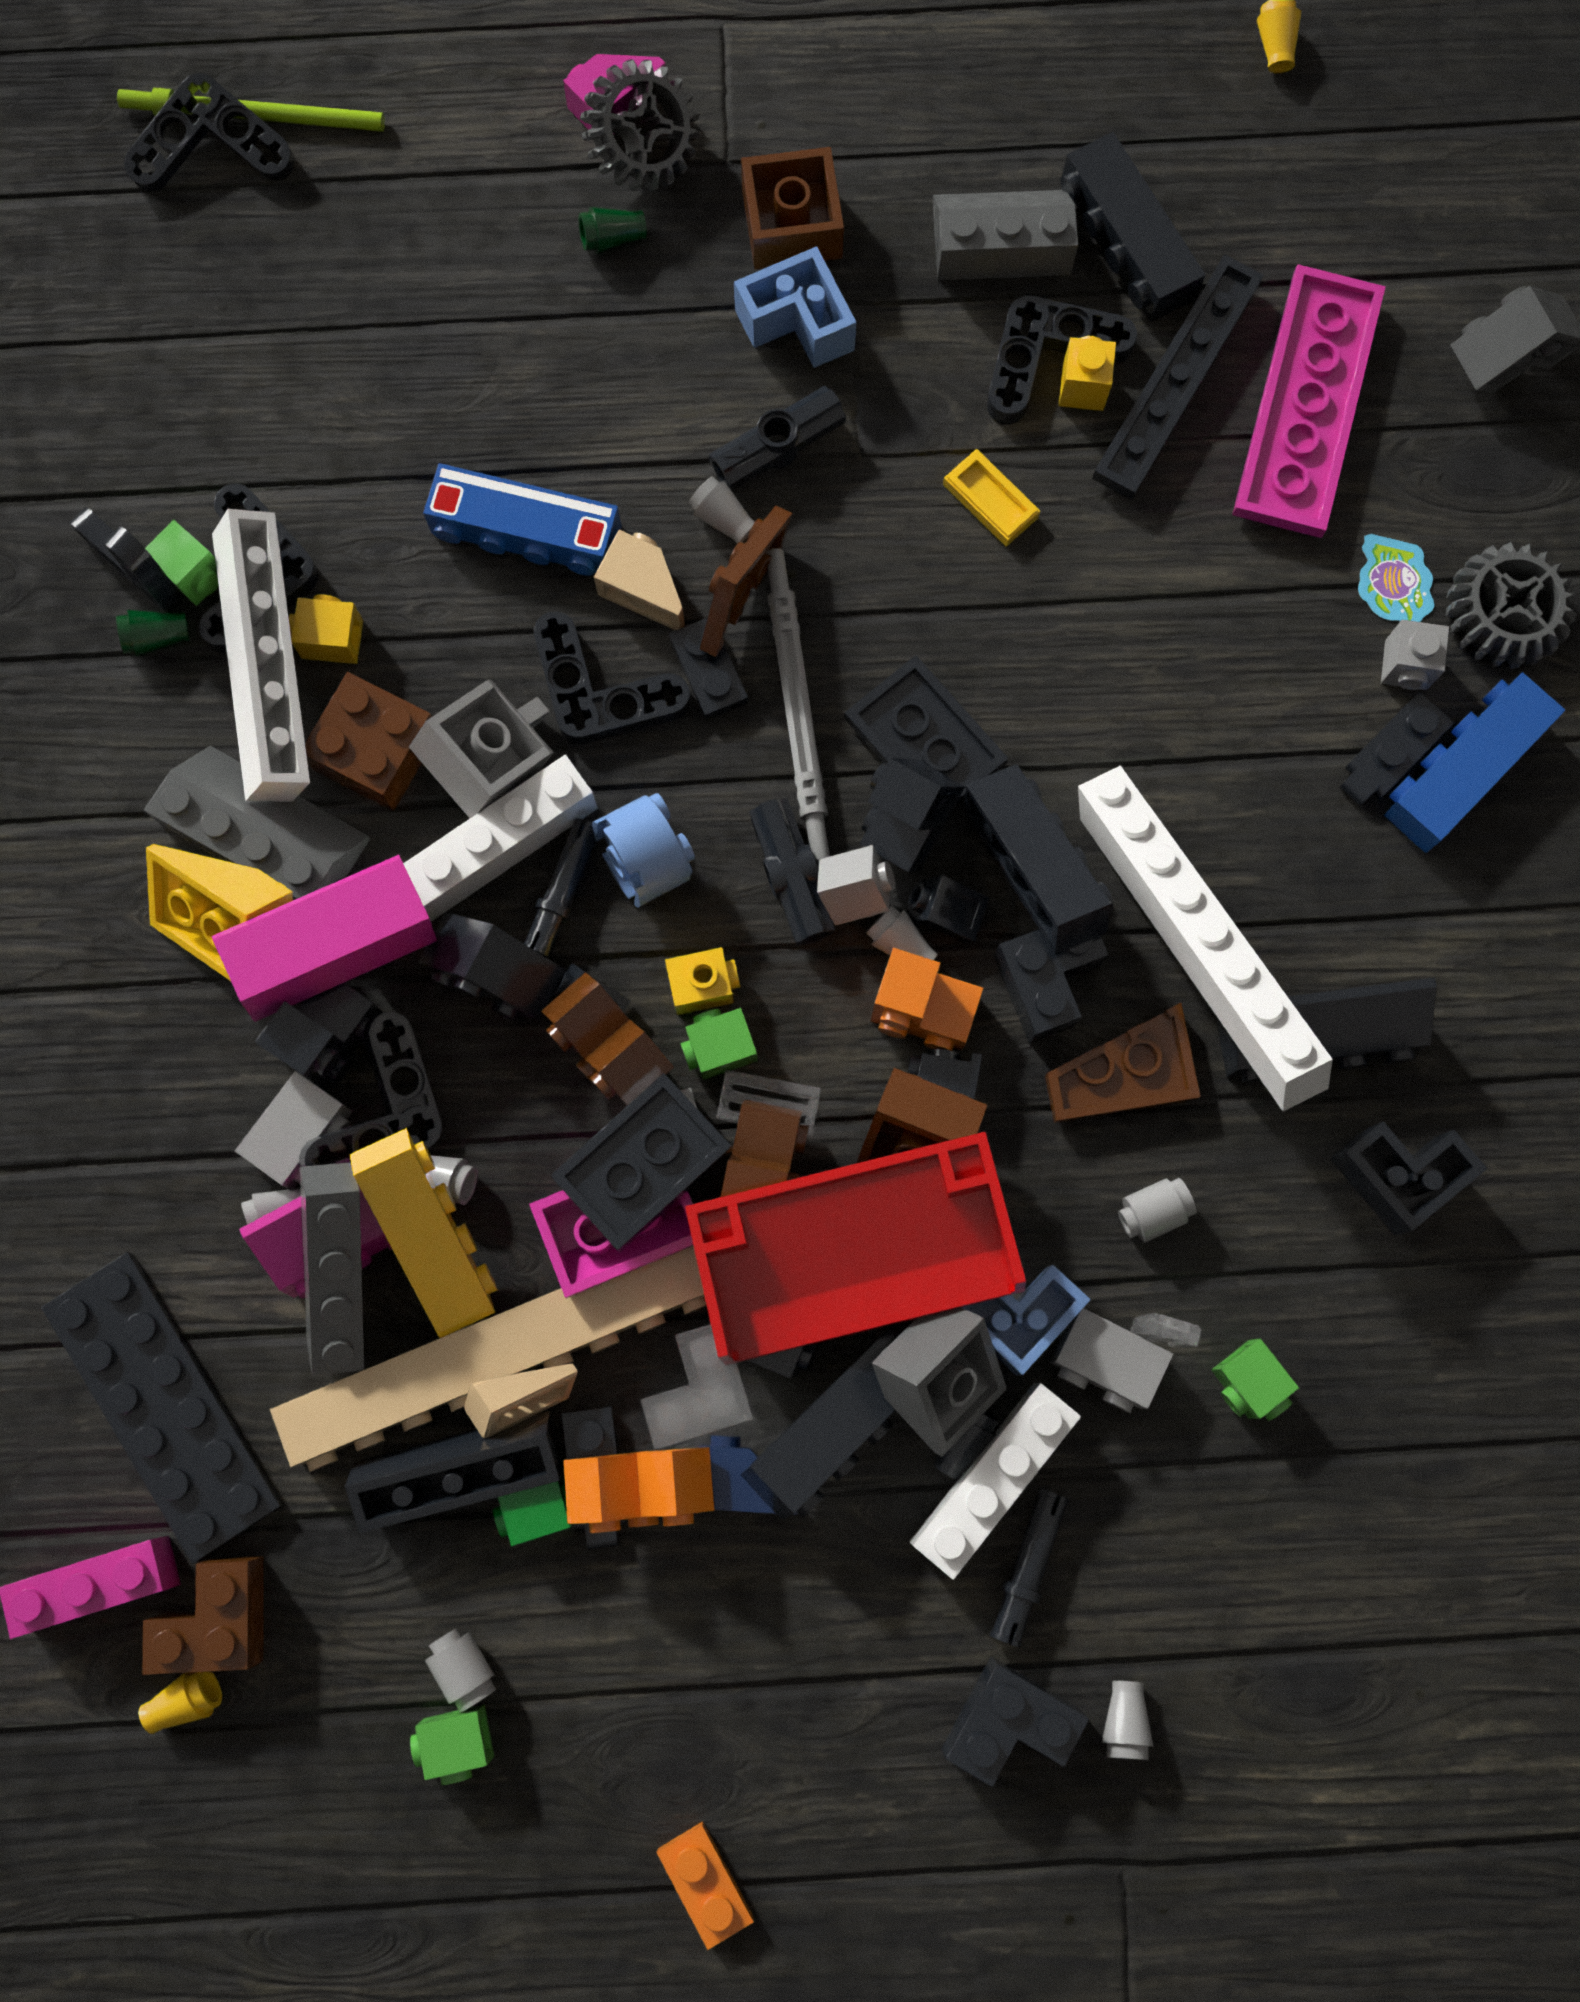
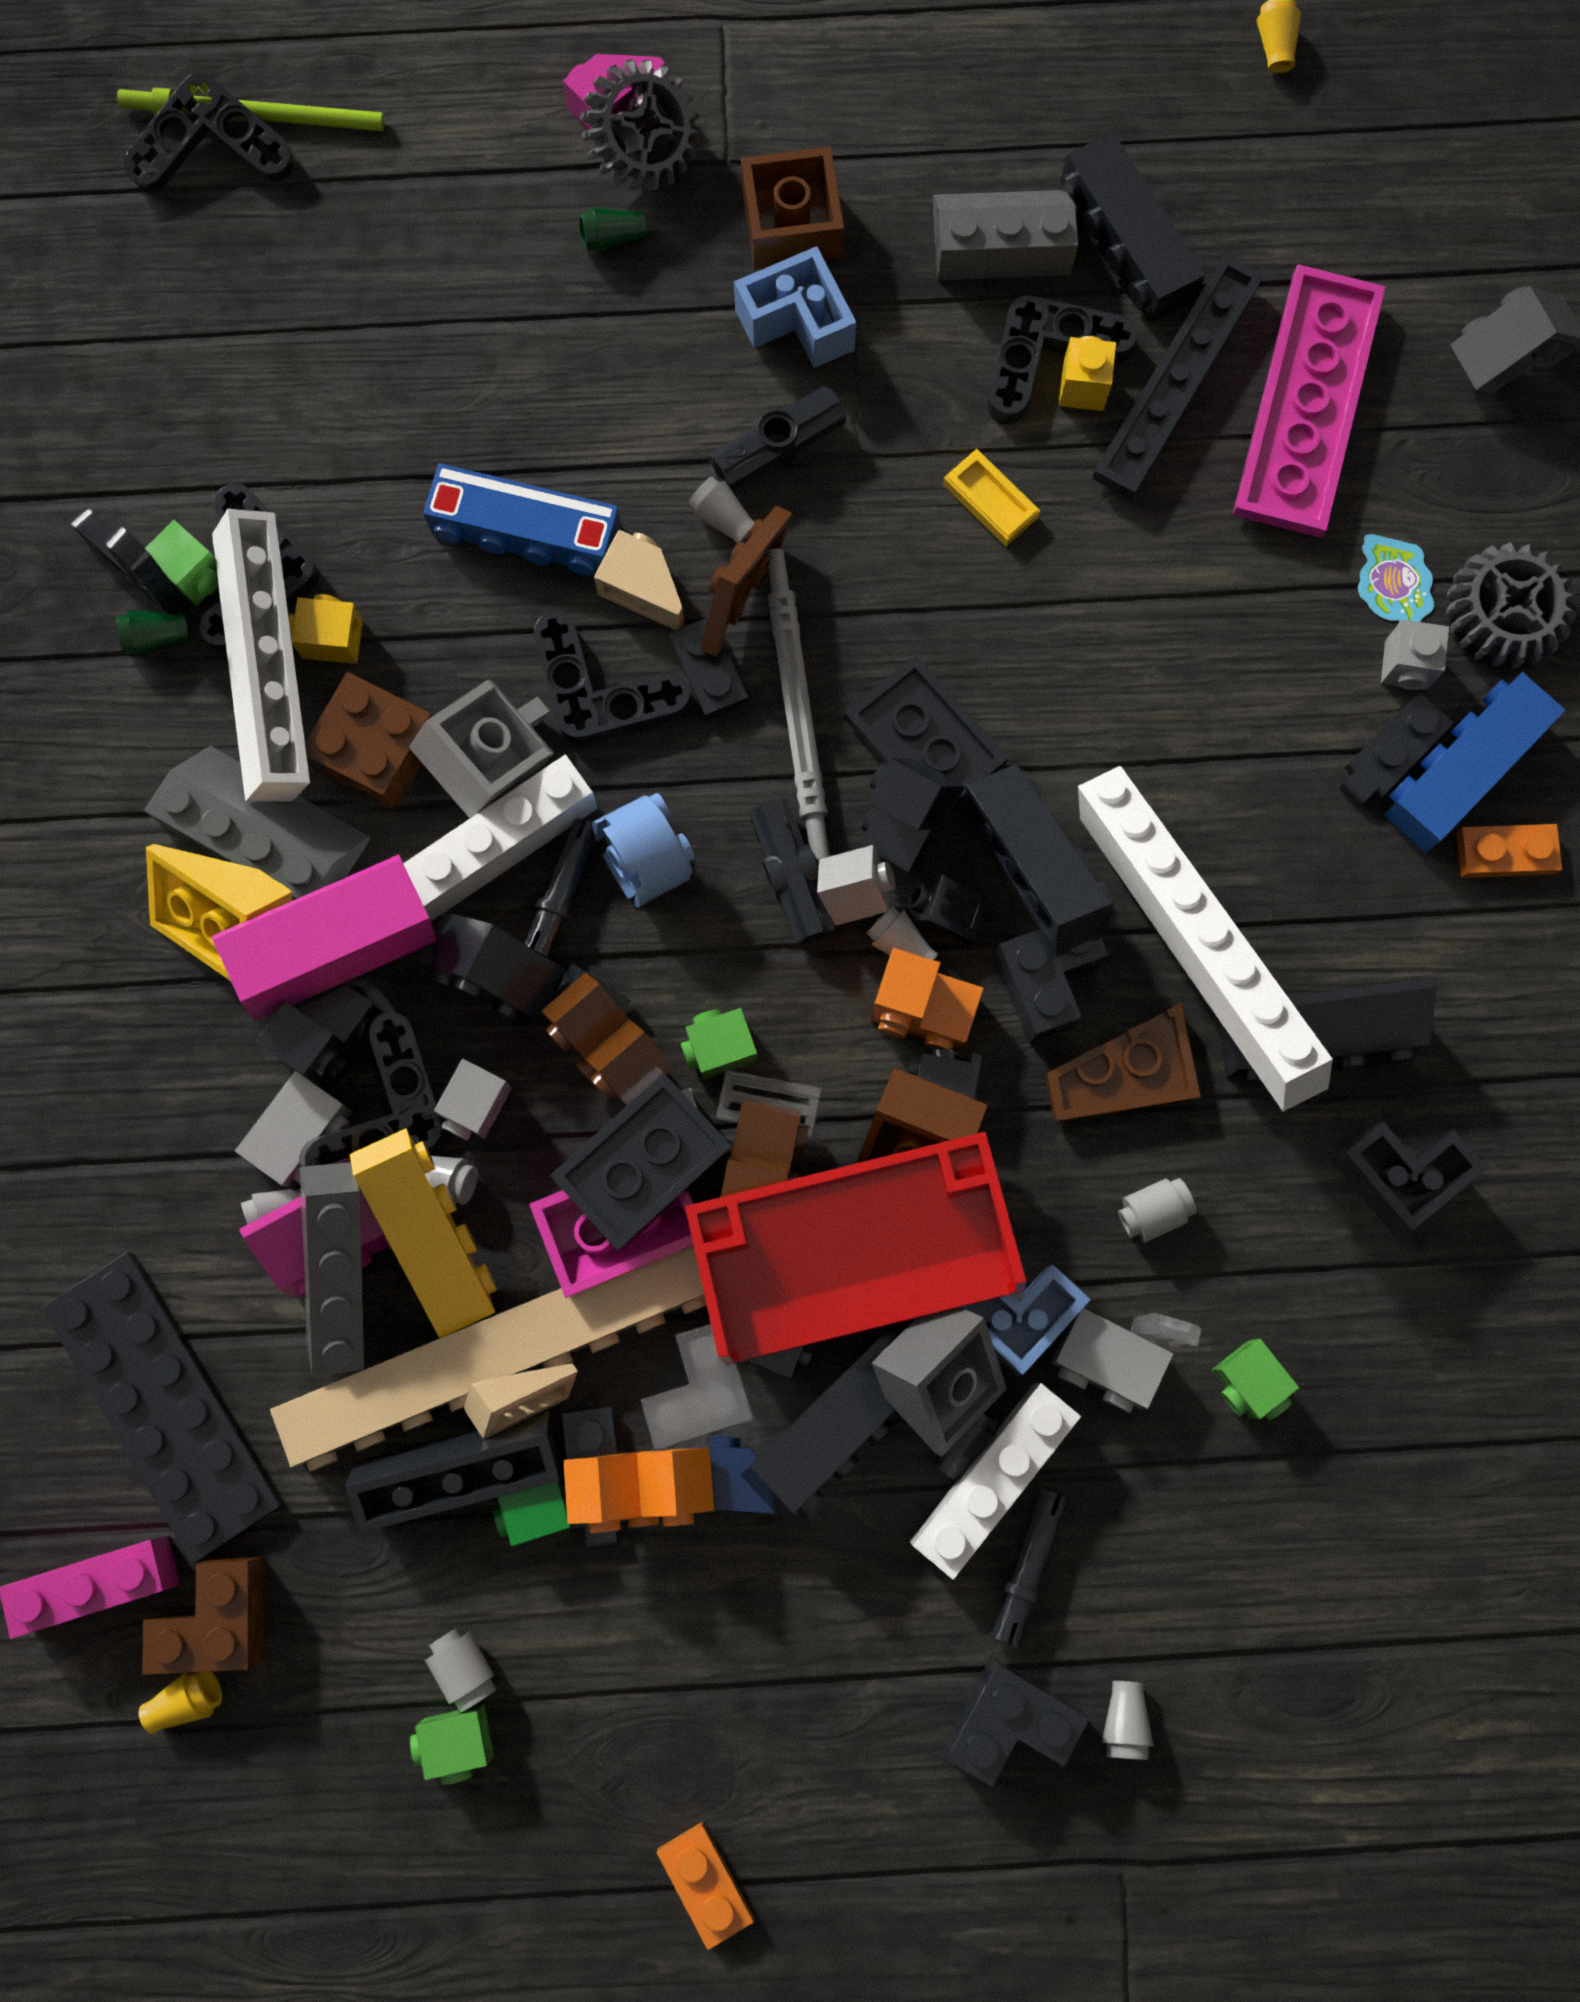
(472, 1101): none -> light grey brick
(701, 980): yellow brick -> none
(1509, 850): none -> orange plate

